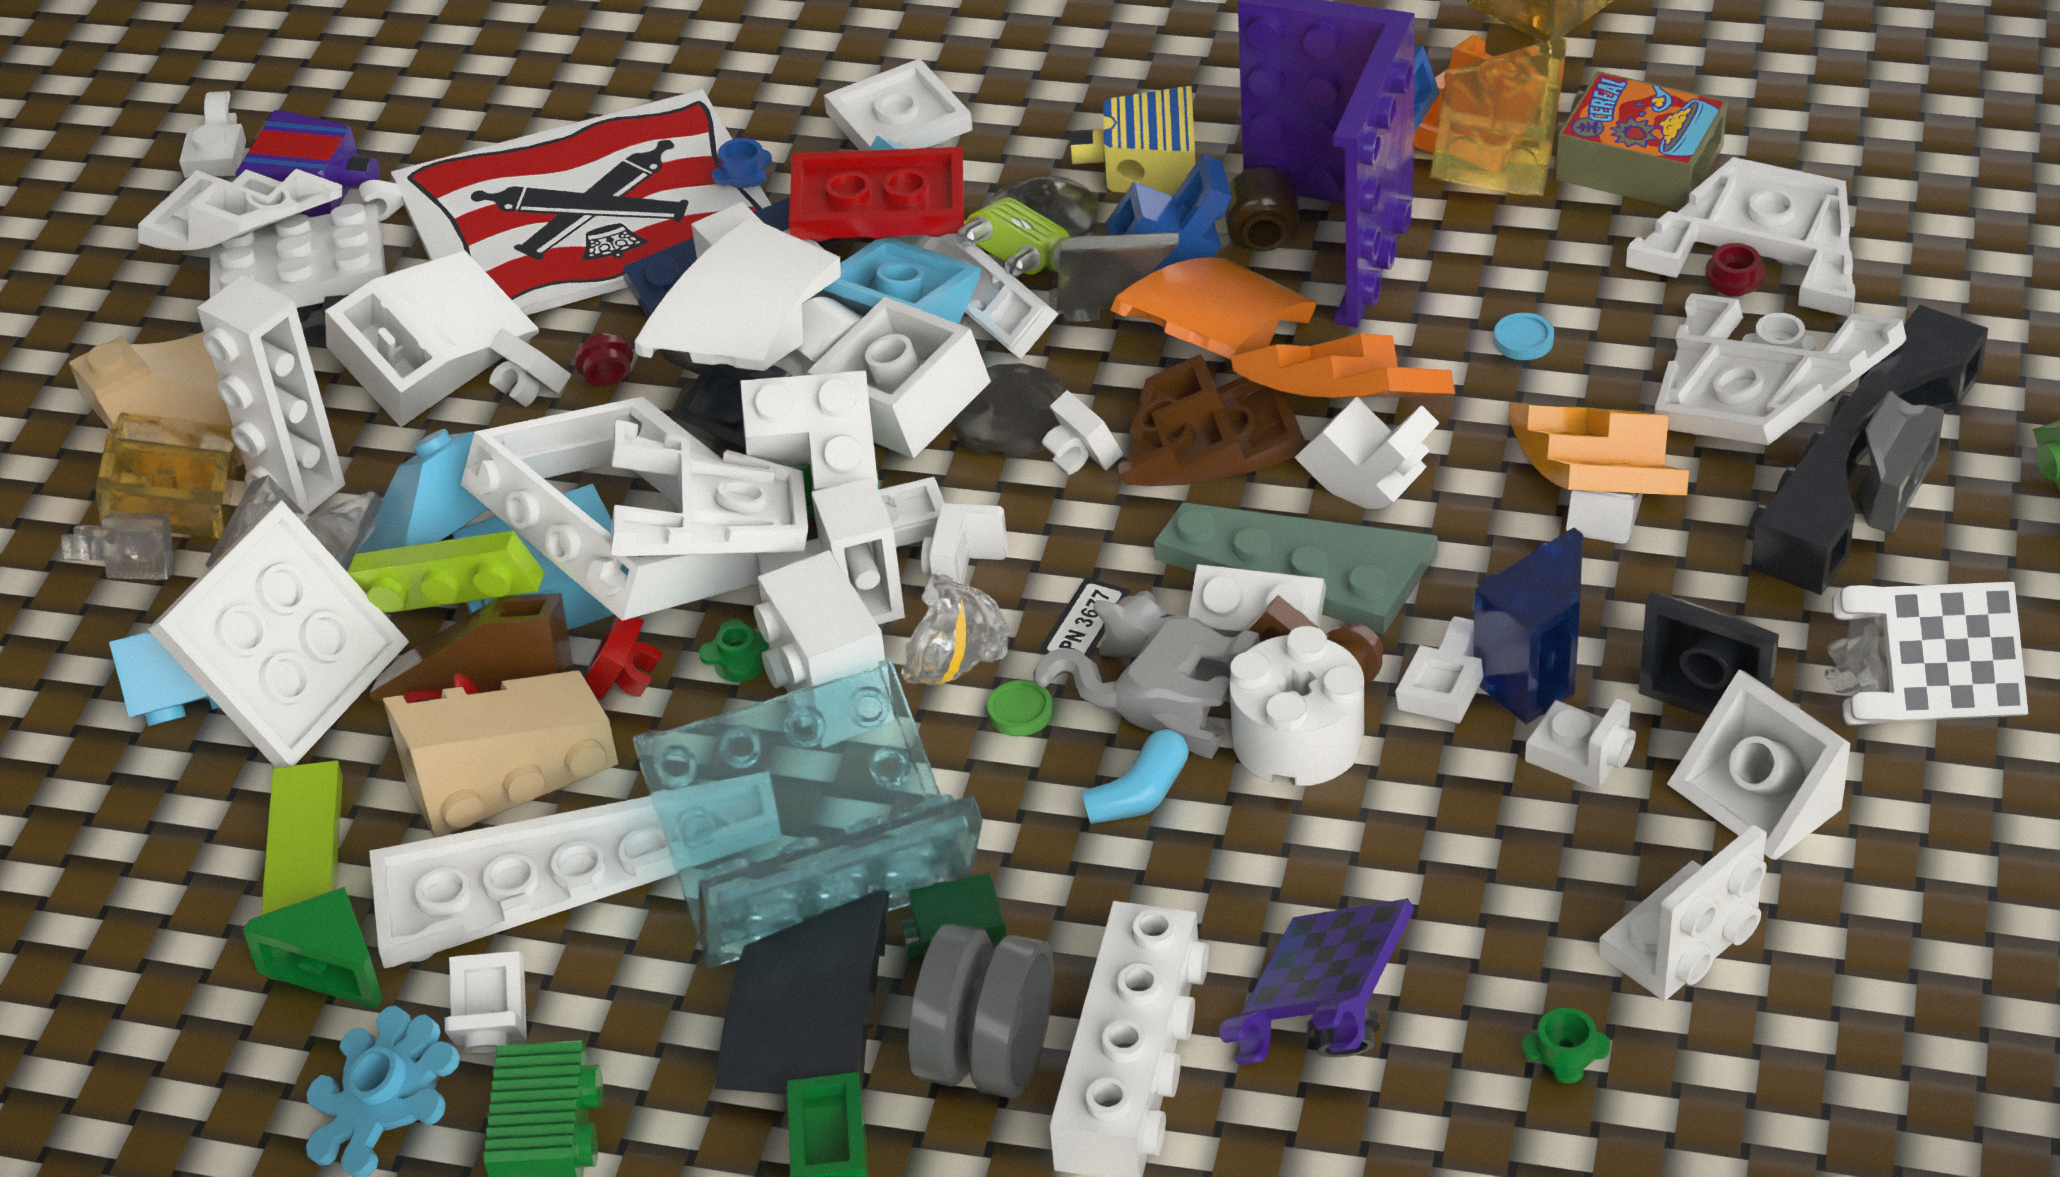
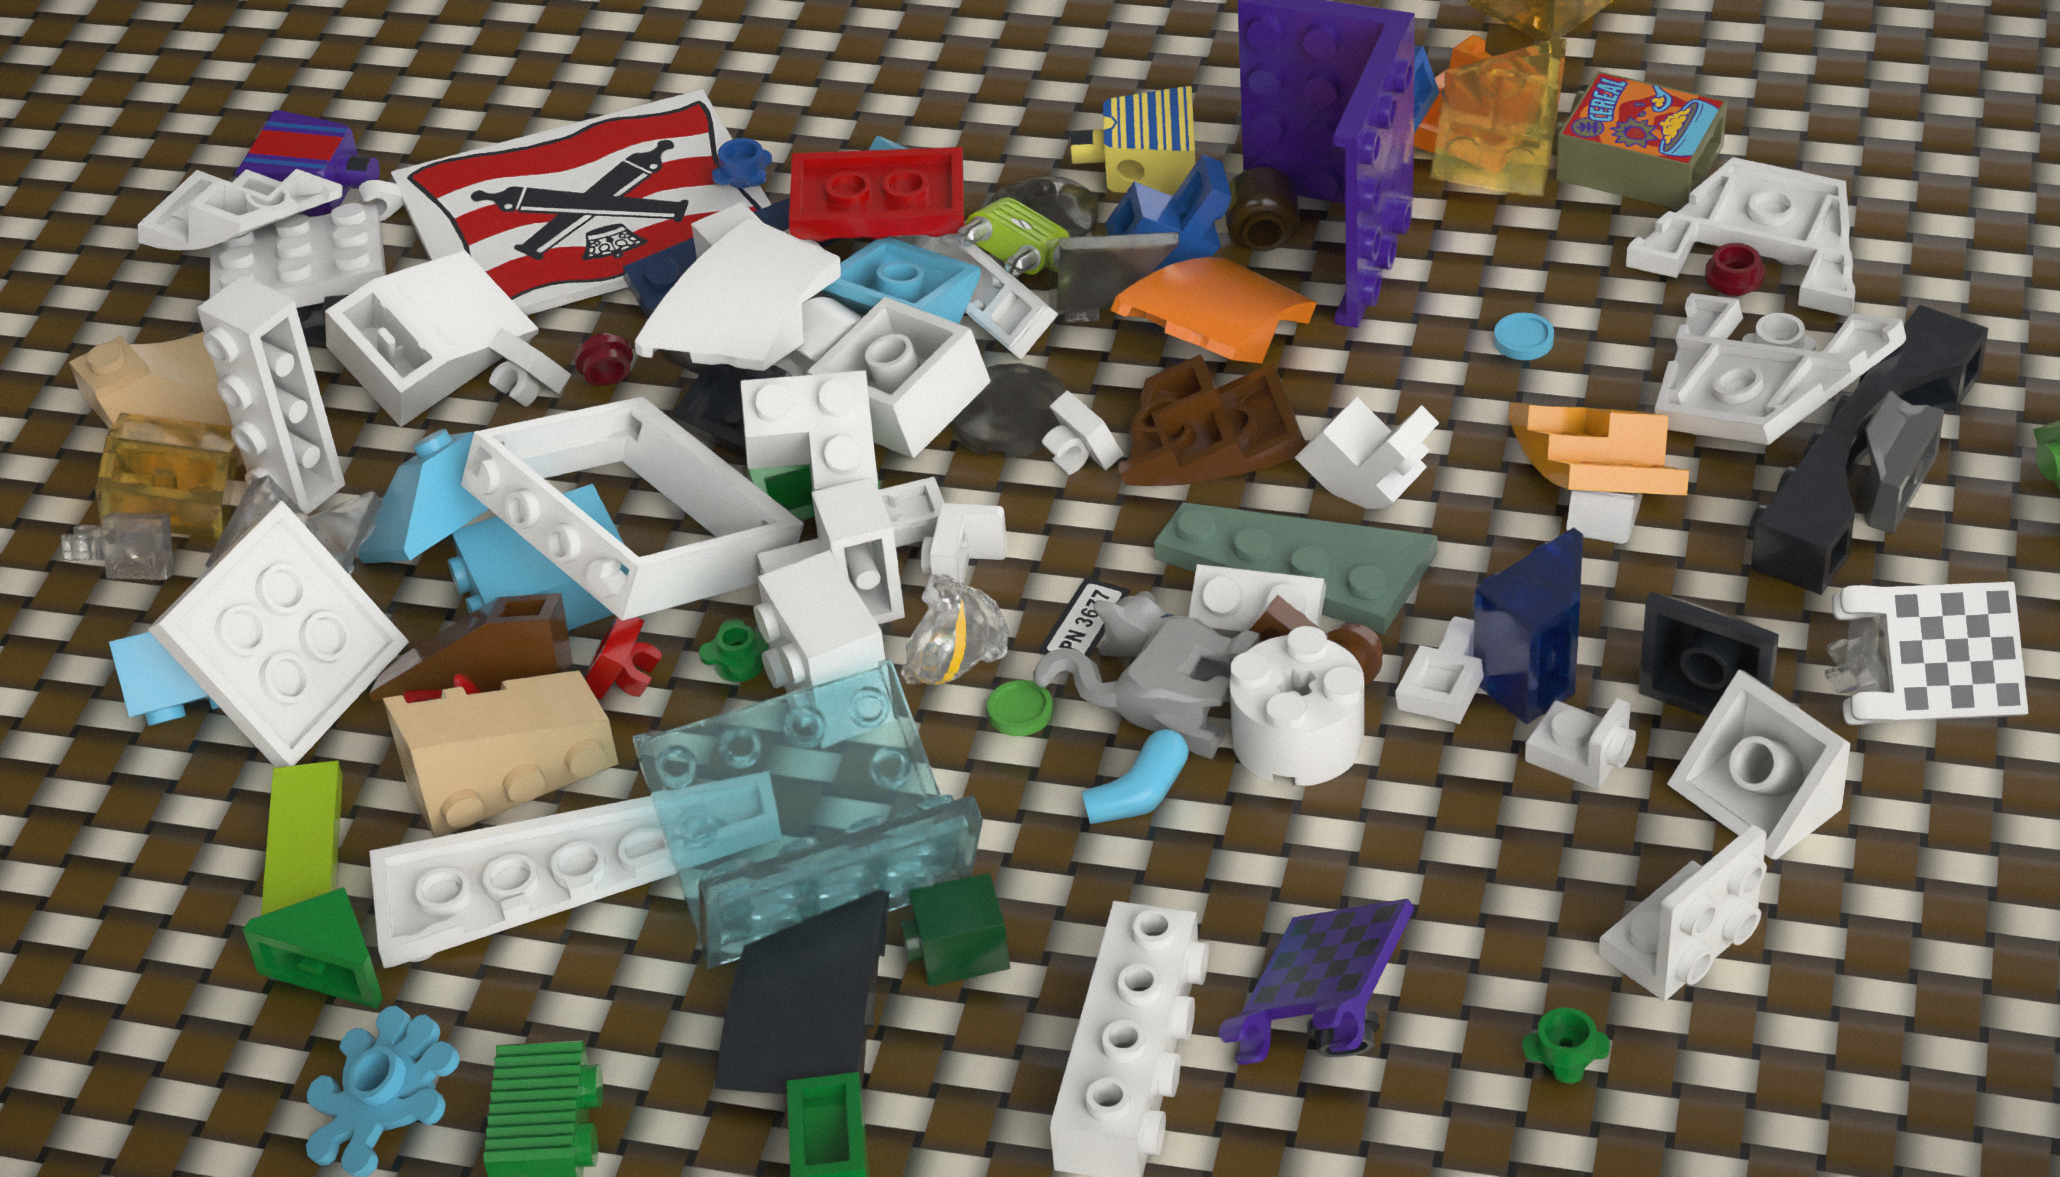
(217, 144): white plate -> none
(447, 572): lime plate -> none
(486, 1001): white bracket -> none
(722, 504): white wing -> none
(901, 106): white plate -> none
(981, 1010): dark grey wheel -> none
(1341, 369): orange slope -> none

